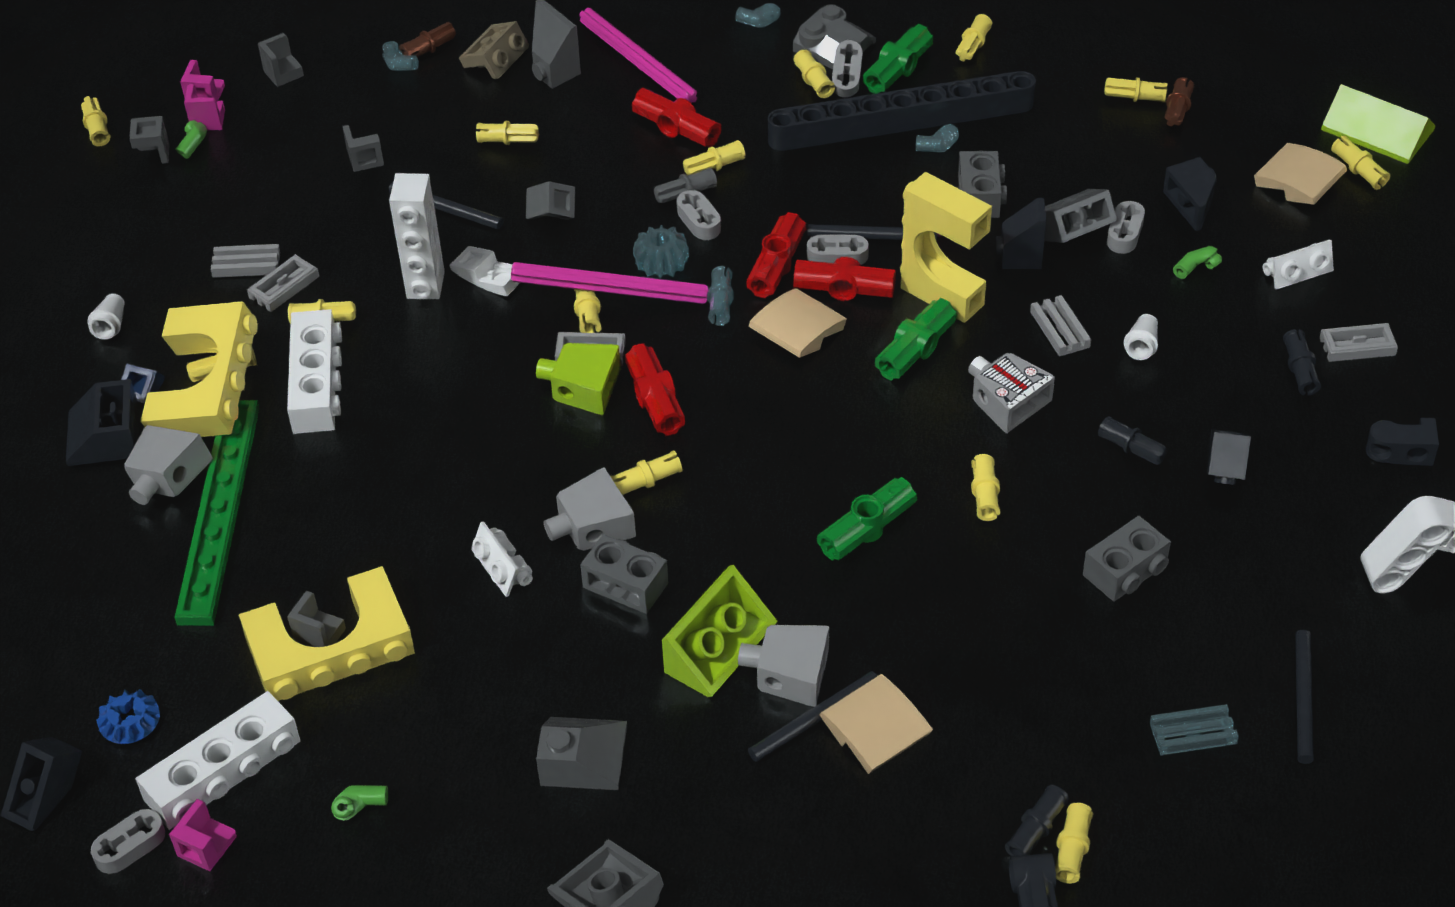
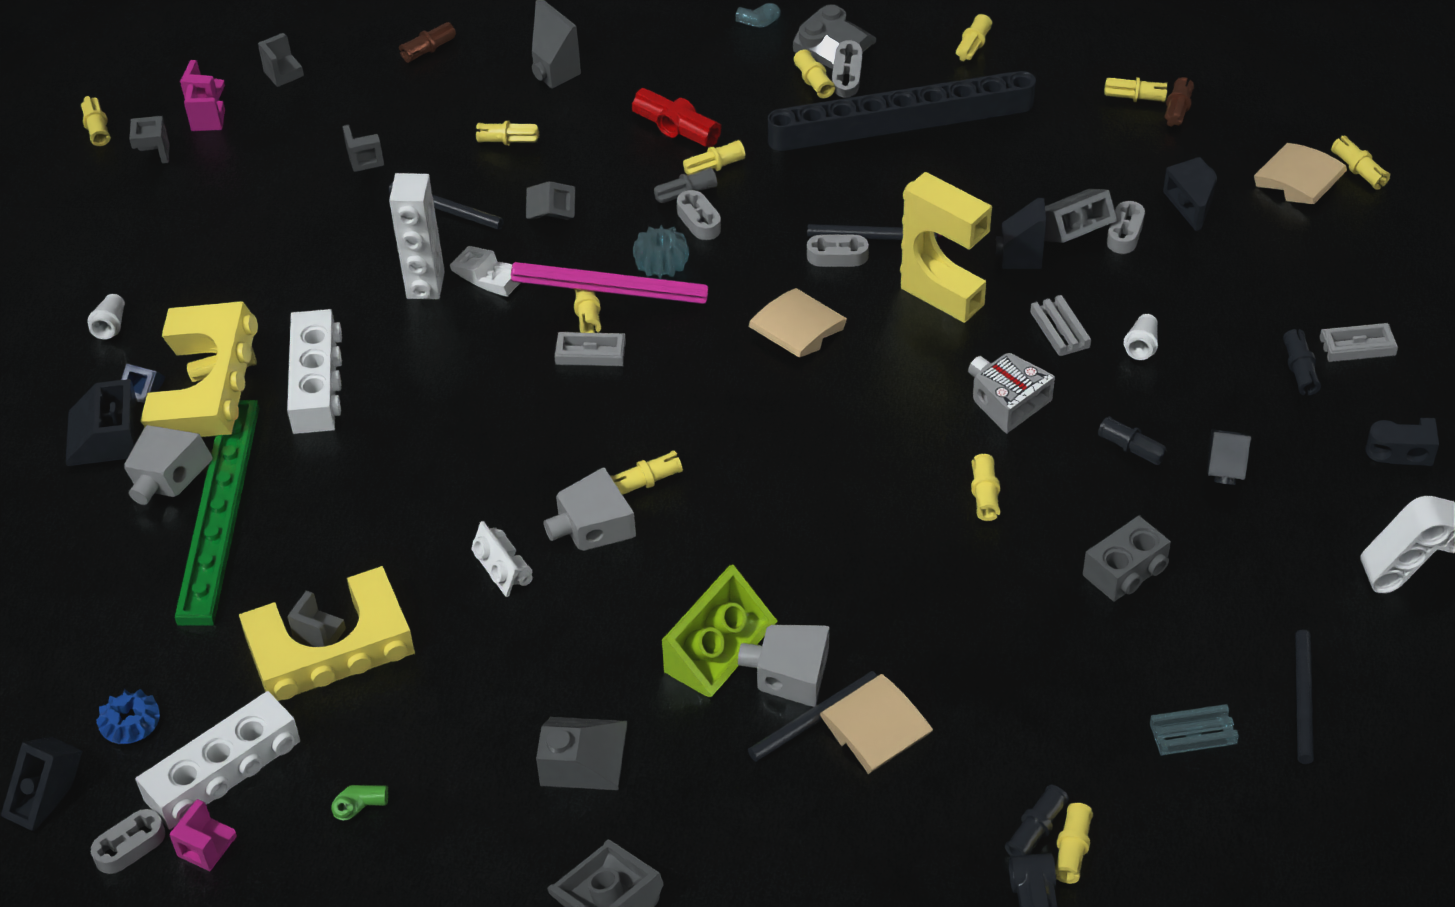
(195, 134): bright green arm -> none
(245, 260): light grey tile -> none
(285, 285): light grey tile -> none
(341, 310): light yellow axle -> none
(396, 60): clear light blue arm -> none
(496, 49): dark tan bracket -> none
(583, 375): lime torso -> none
(624, 573): dark grey brick -> none
(637, 55): dark pink axle -> none
(654, 389): red piece -> none
(720, 295): clear light blue pin -> none
(776, 255): red piece -> none
(844, 278): red piece -> none
(866, 518): green piece -> none
(897, 59): green piece -> none
(915, 339): green piece -> none
(940, 141): clear light blue arm -> none
(982, 178): dark grey brick -> none
(1194, 258): bright green arm -> none
(1300, 264): white hinge -> none
(1377, 124): lime slope -> none

